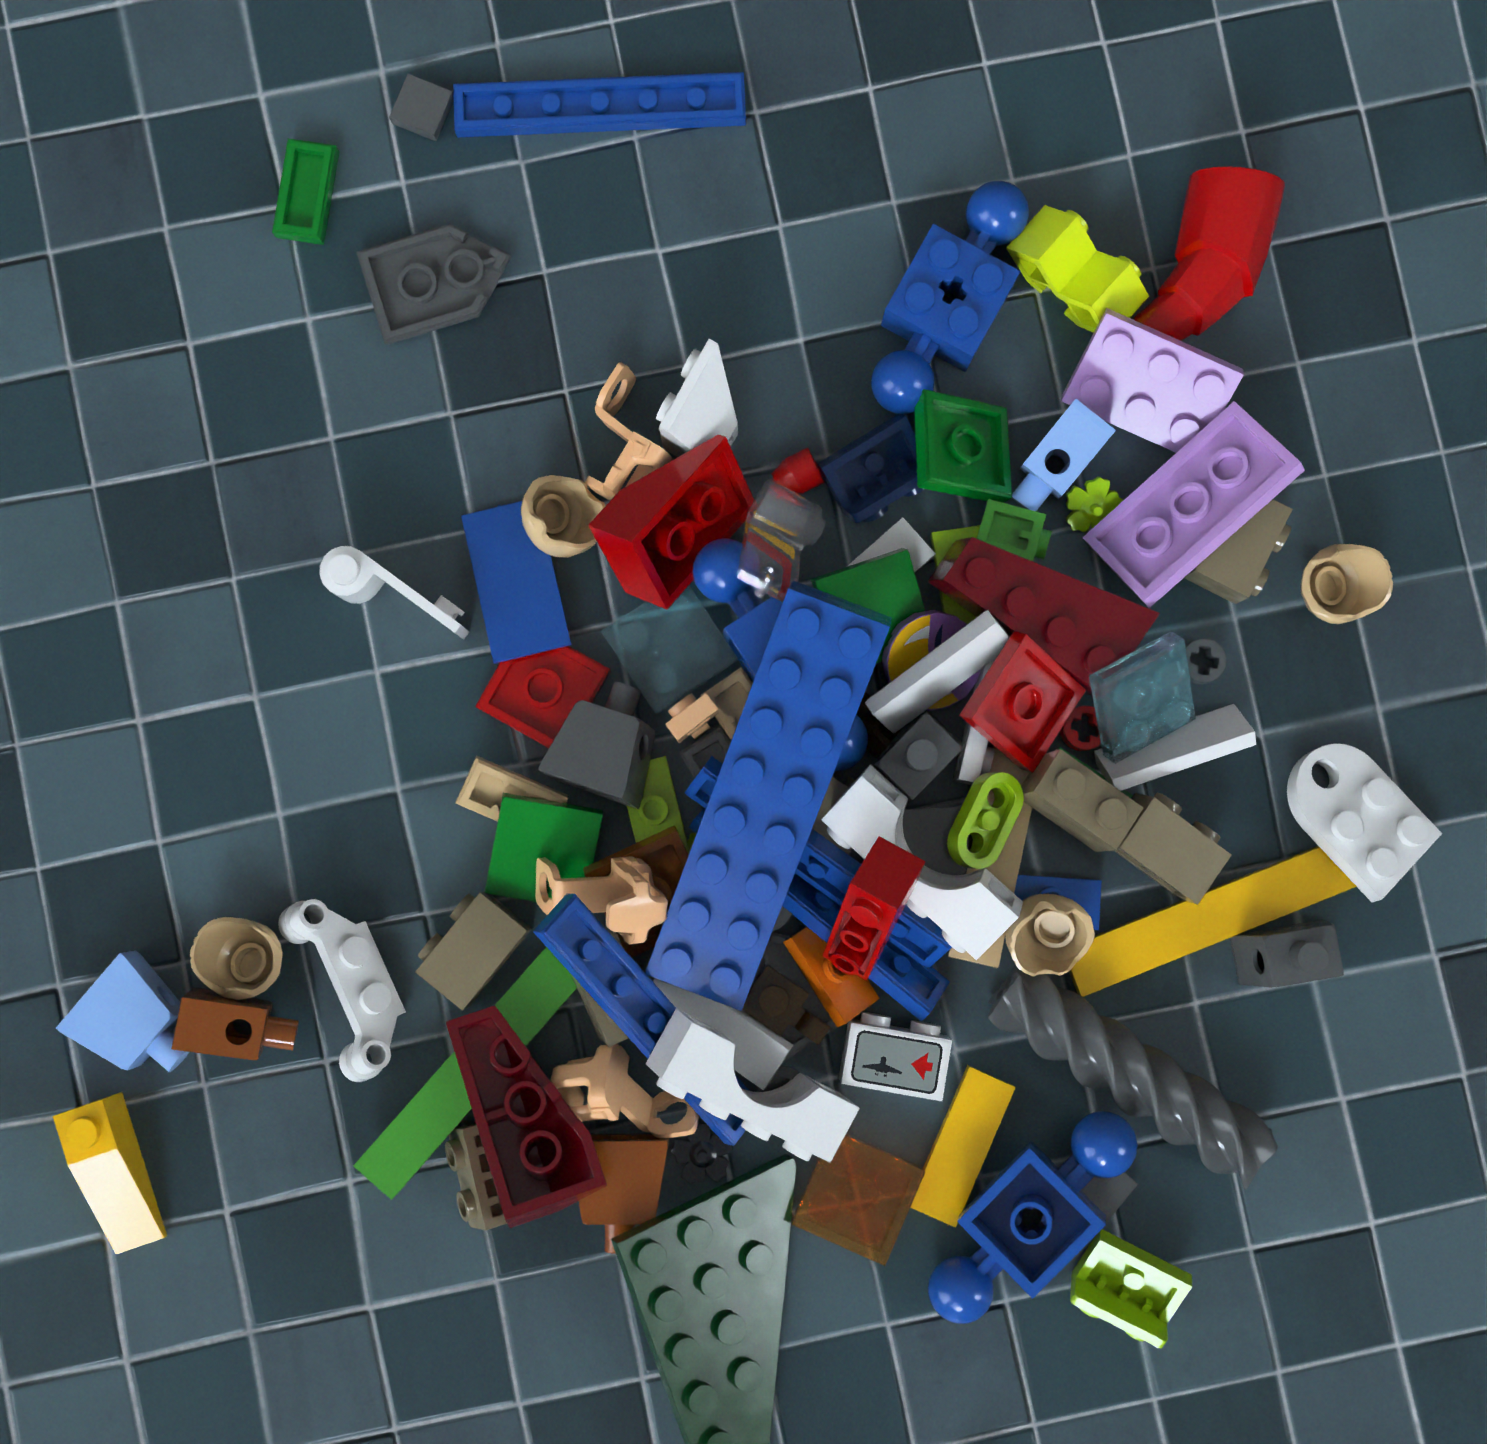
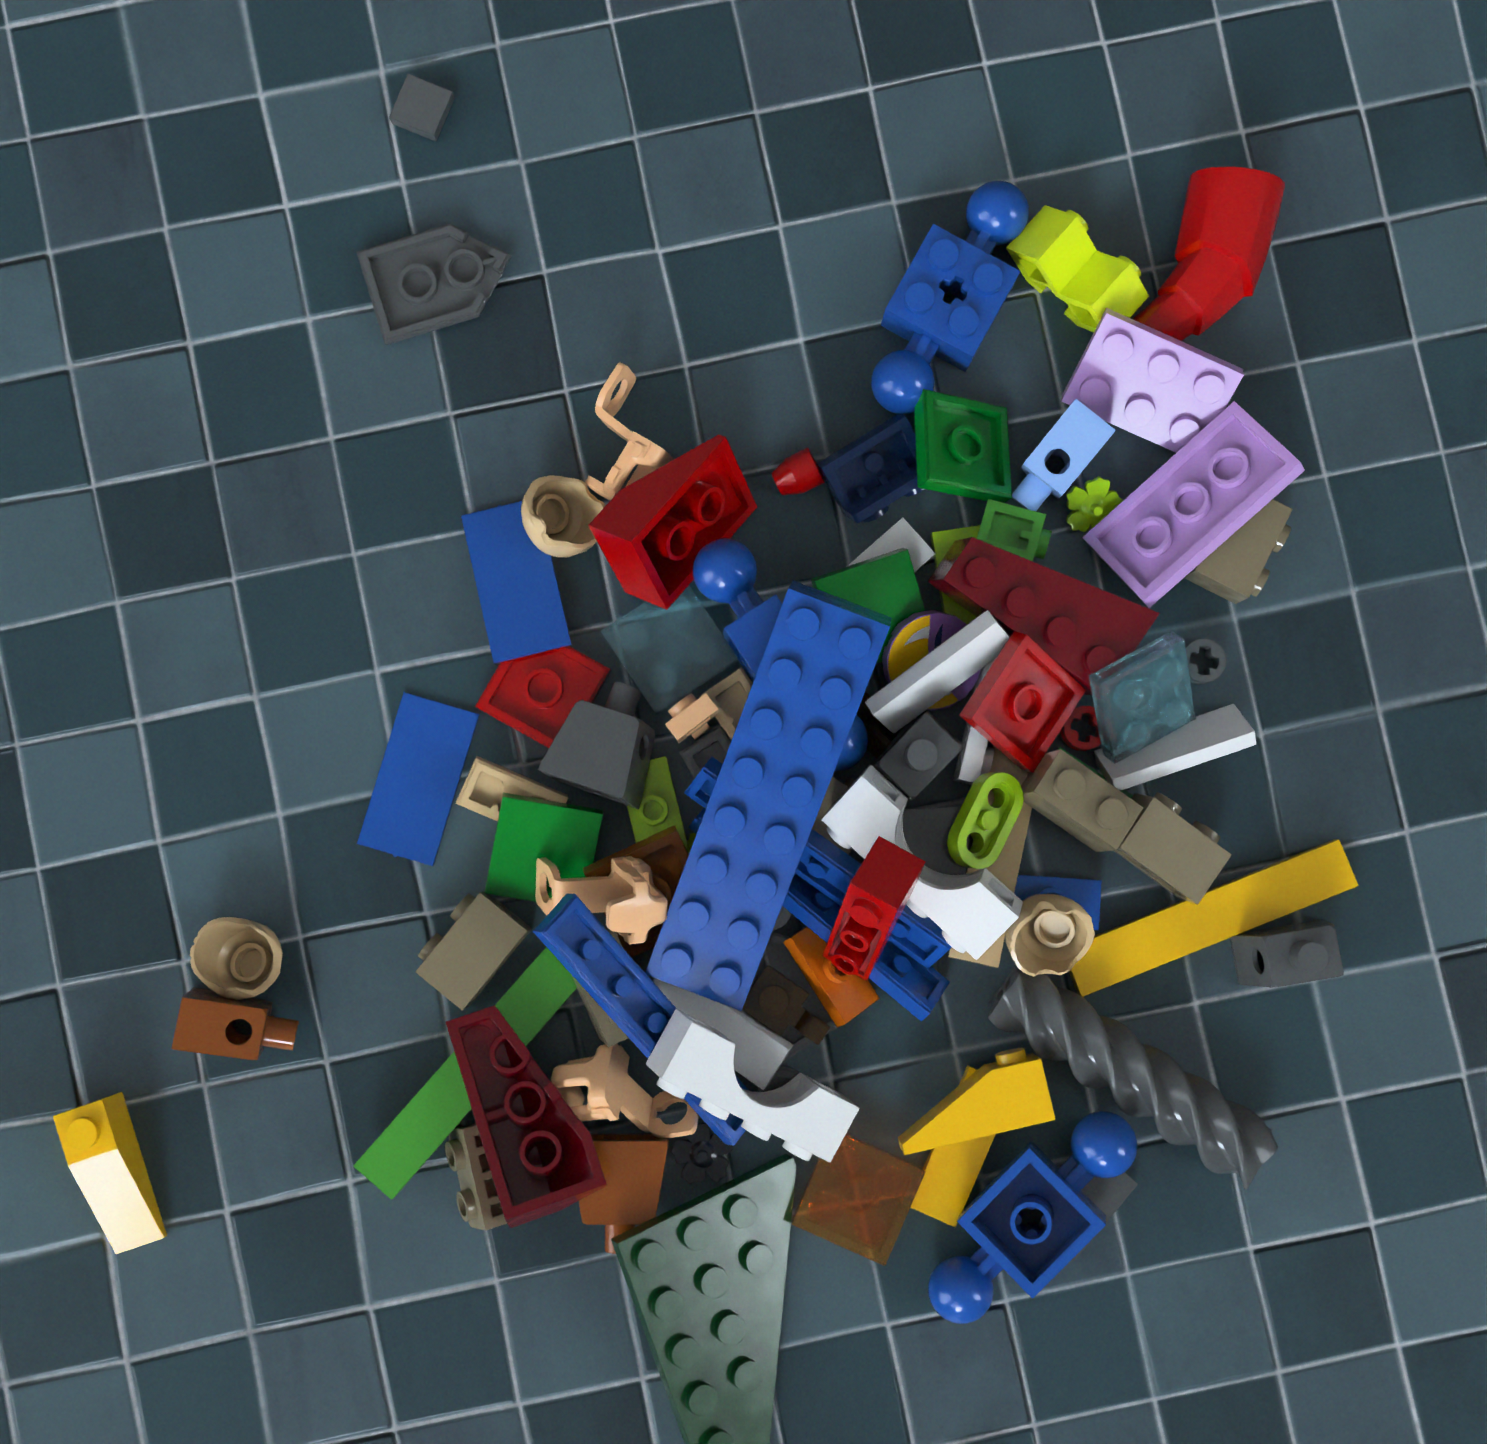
(127, 1016): light blue torso -> none
(305, 191): green tile -> none
(357, 978): white plate -> none
(359, 578): white door -> none
(418, 779): none -> blue piece
(599, 104): blue tile -> none
(701, 406): white slope -> none
(774, 536): clear door -> none
(895, 1057): brick -> none
(989, 1102): none -> yellow slope
(1128, 1288): lime bracket -> none
(1346, 583): tan hair -> none
(1359, 818): white plate -> none

